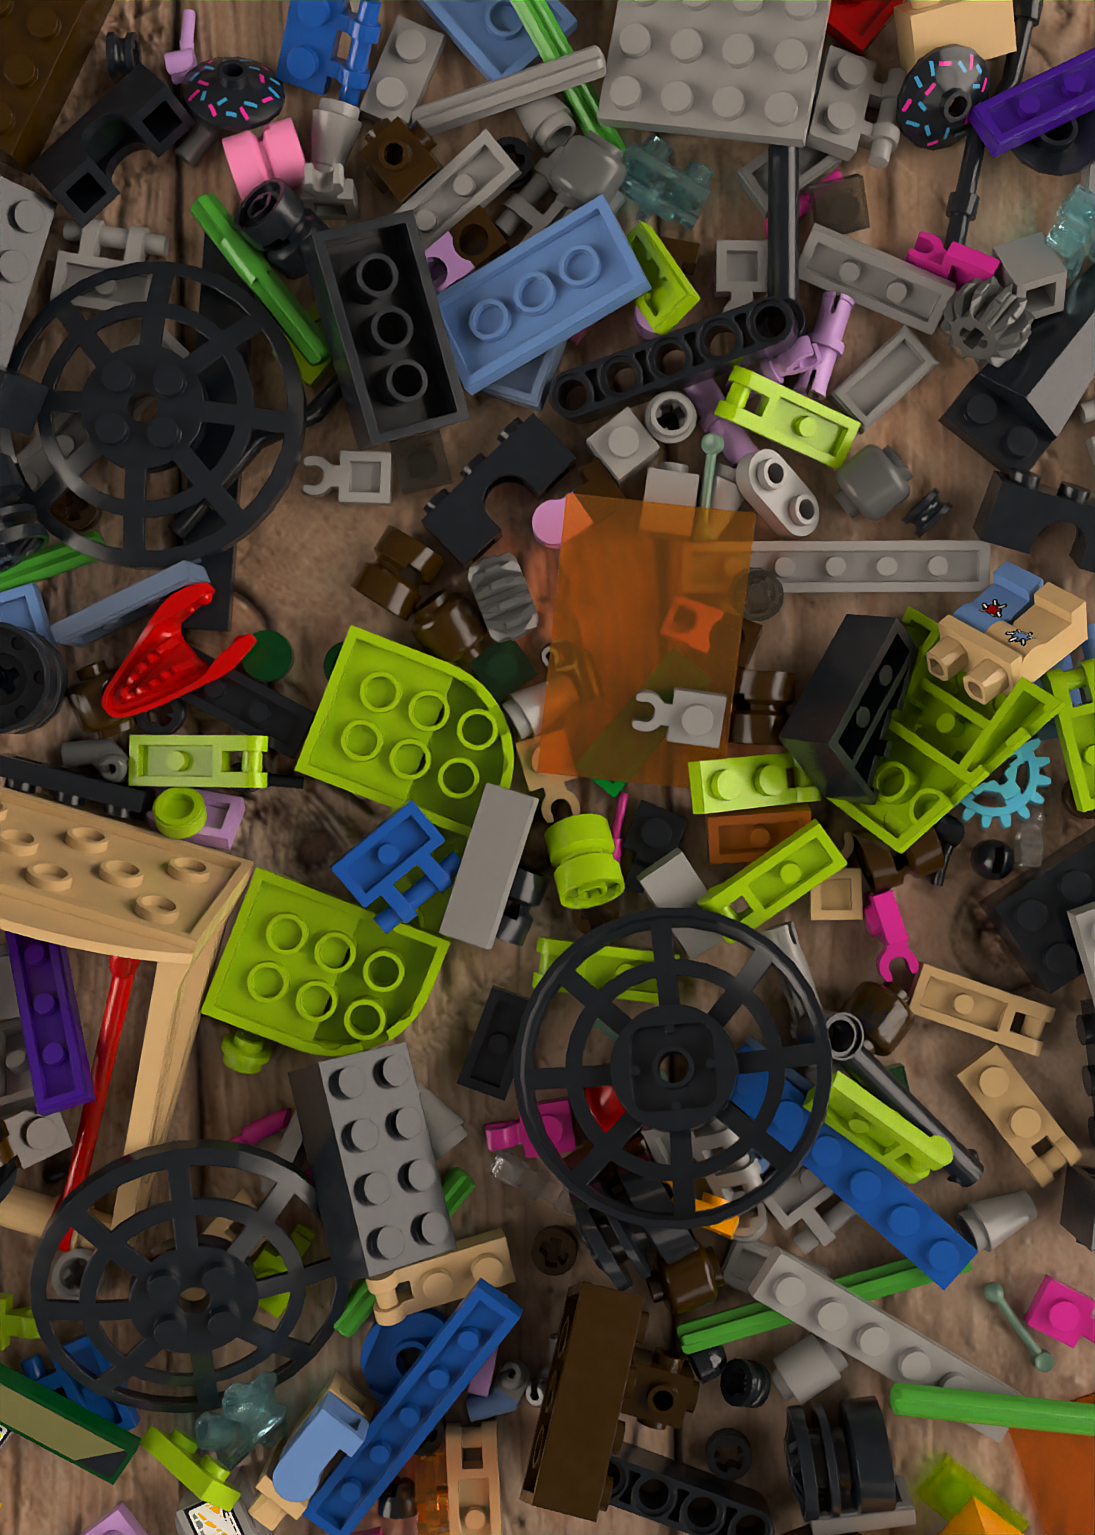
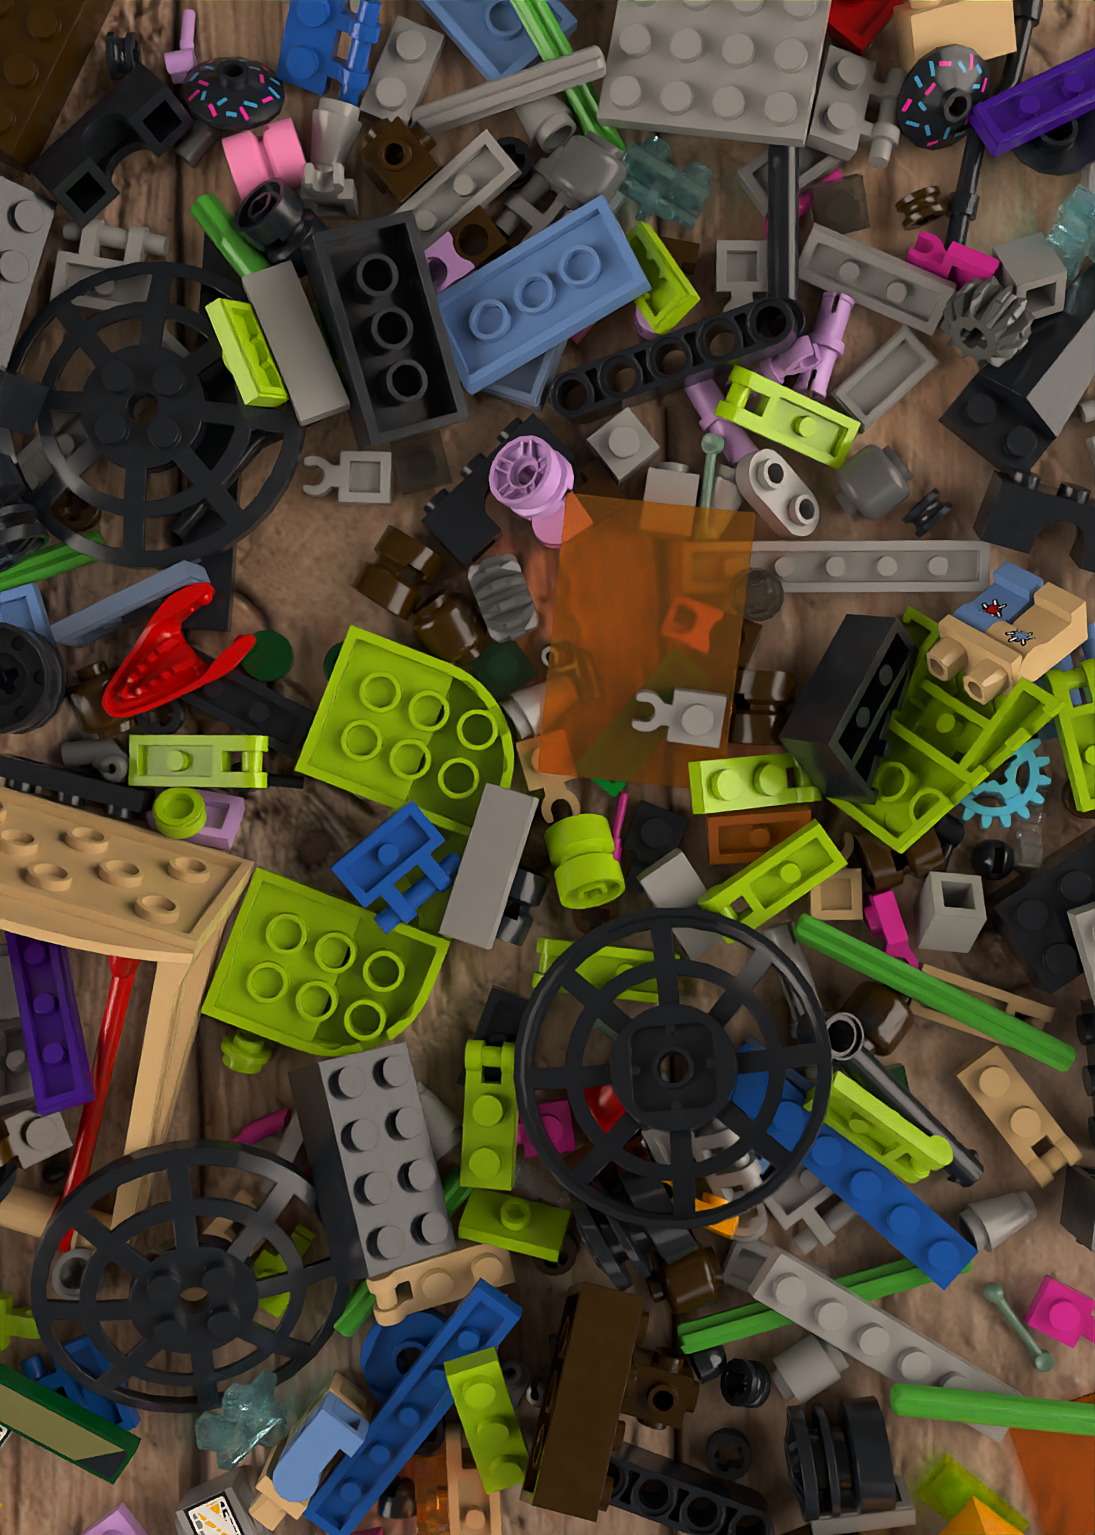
(202, 1476): lime plate -> none
(247, 353): none -> lime plate
(296, 343): none -> light grey tile
(488, 1418): none -> lime plate
(489, 1118): none -> lime plate
(514, 1224): none -> lime plate
(530, 477): none -> lavender wheel
(674, 407): light grey cone -> none
(921, 208): none -> dark brown bush
(934, 992): none -> bright green axle
(949, 912): none -> light grey brick

